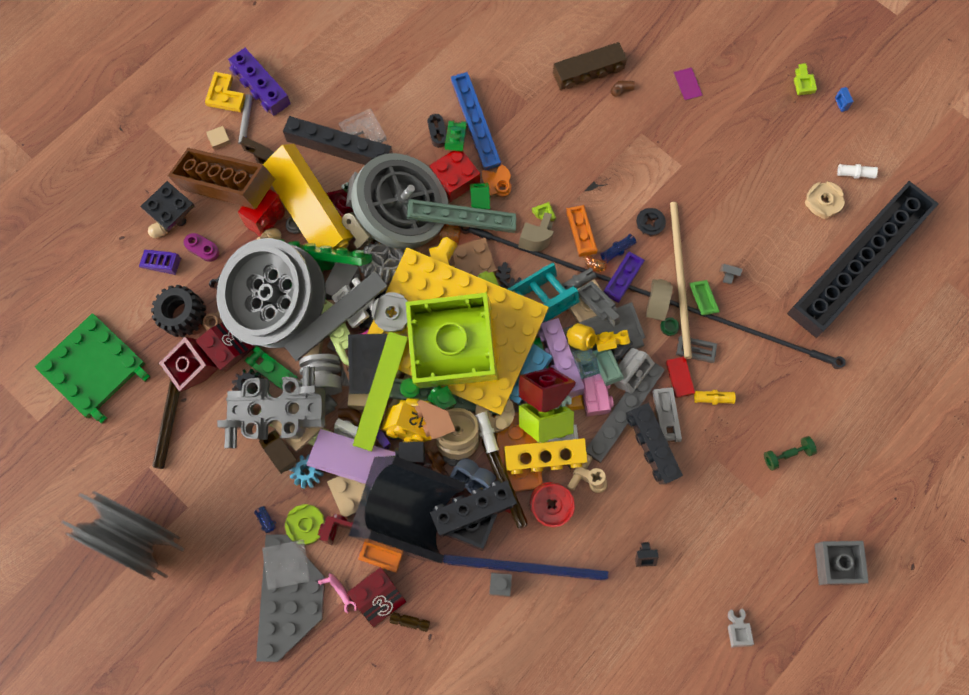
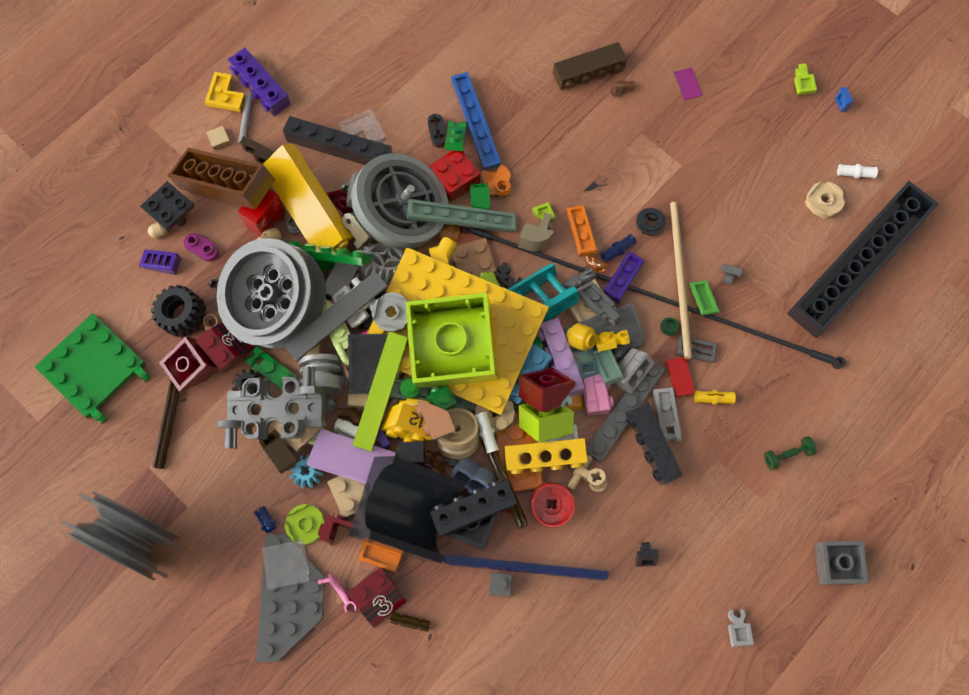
(659, 299): dark tan brick -> none

